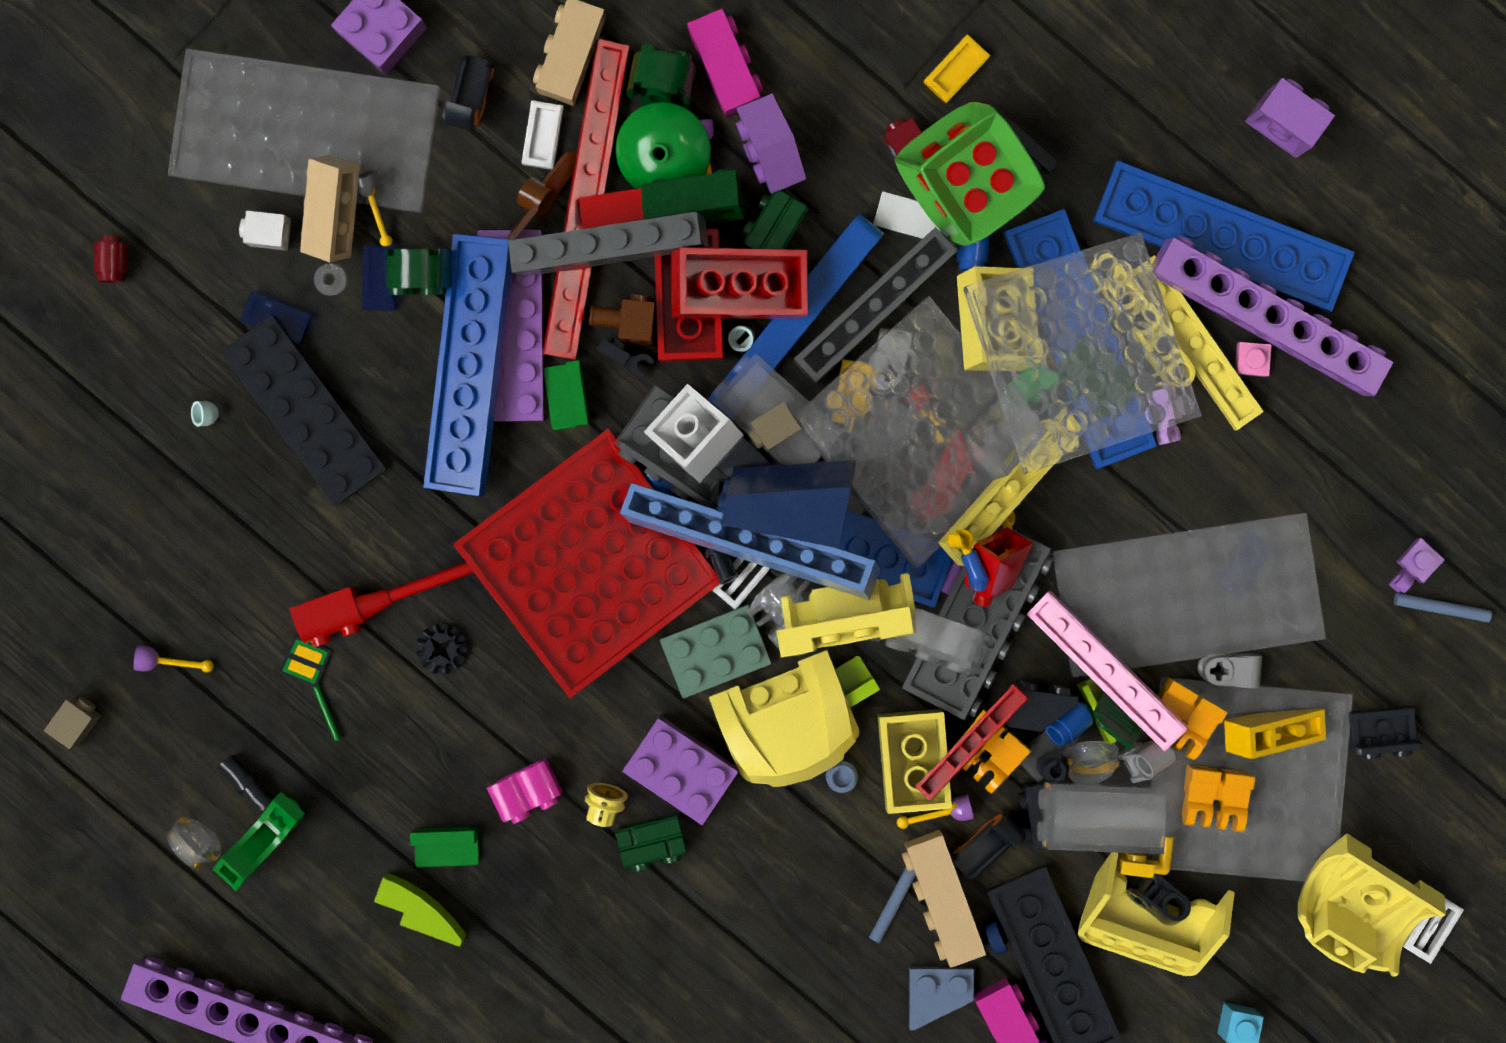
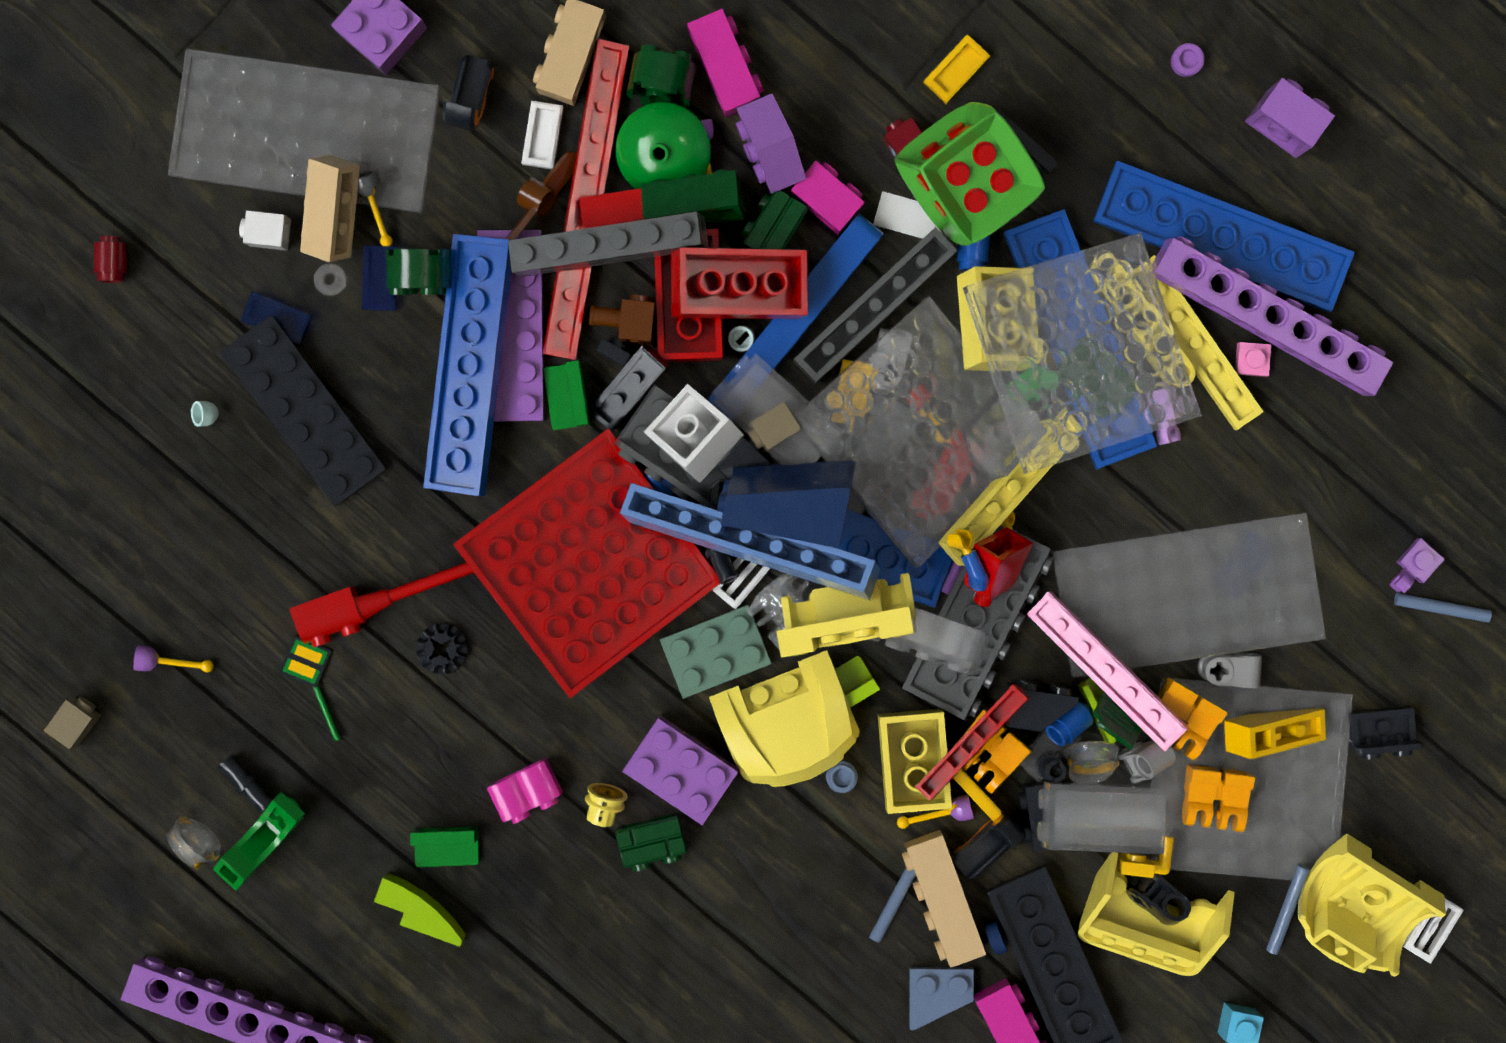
(628, 387): none -> tile
(828, 197): none -> dark pink brick
(977, 795): none -> yellow tile
(1187, 60): none -> medium lavender tile
(1287, 909): none -> sand blue bar

